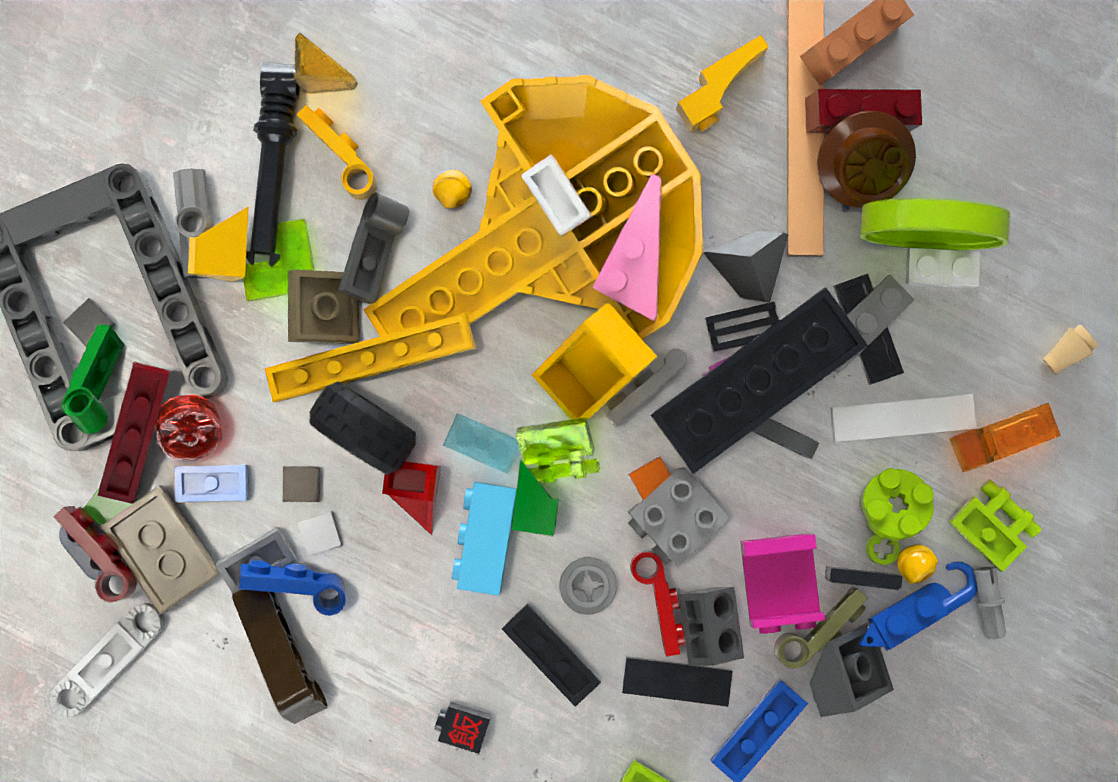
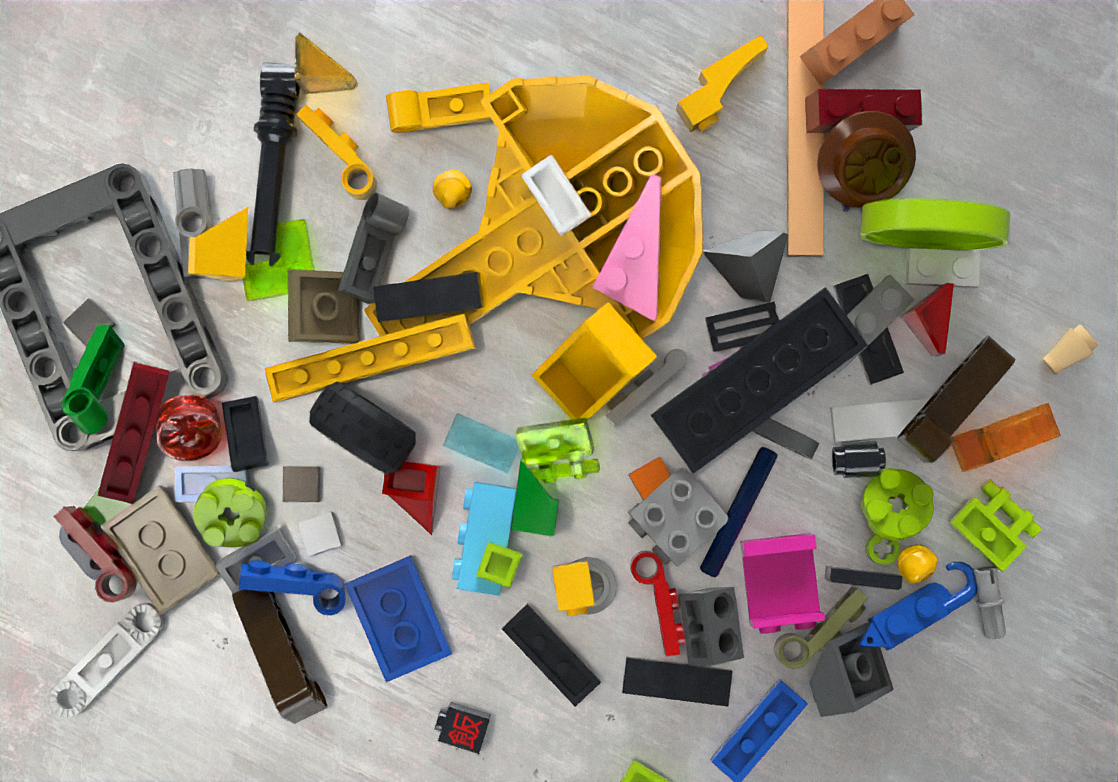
(227, 532): none -> lime plate
(245, 434): none -> black tile
(398, 618): none -> blue plate
(428, 297): none -> black tile
(436, 108): none -> yellow plate
(499, 564): none -> lime tile
(573, 587): none -> yellow brick
(738, 512): none -> dark blue axle
(858, 459): none -> black brick
(931, 319): none -> red slope
(932, 427): none -> dark brown beam

